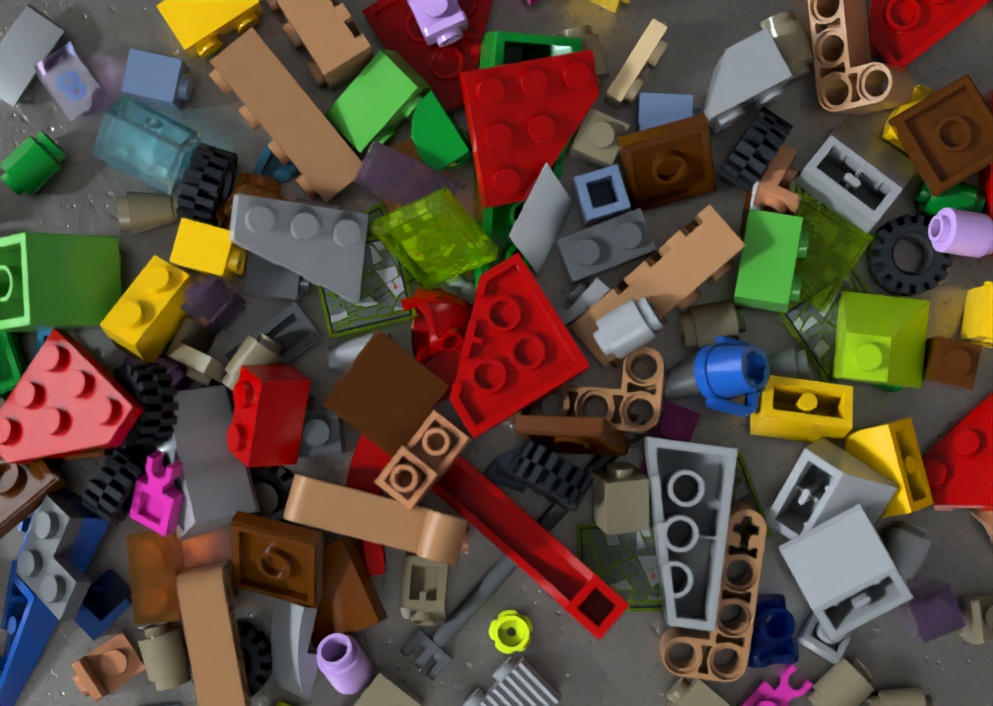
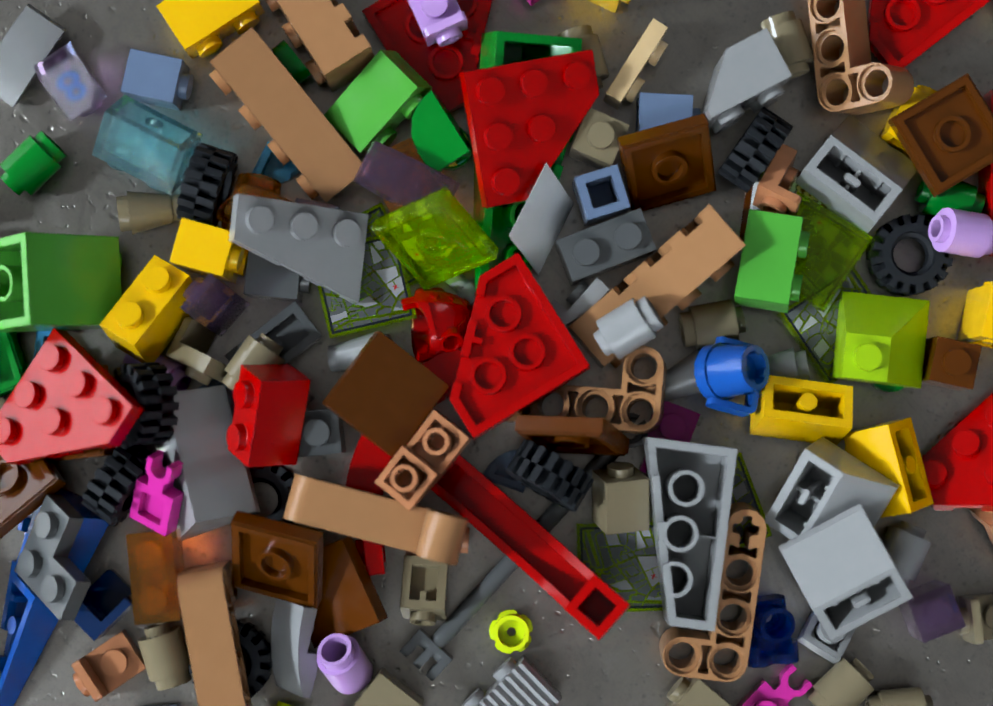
(291, 62): none -> green tile

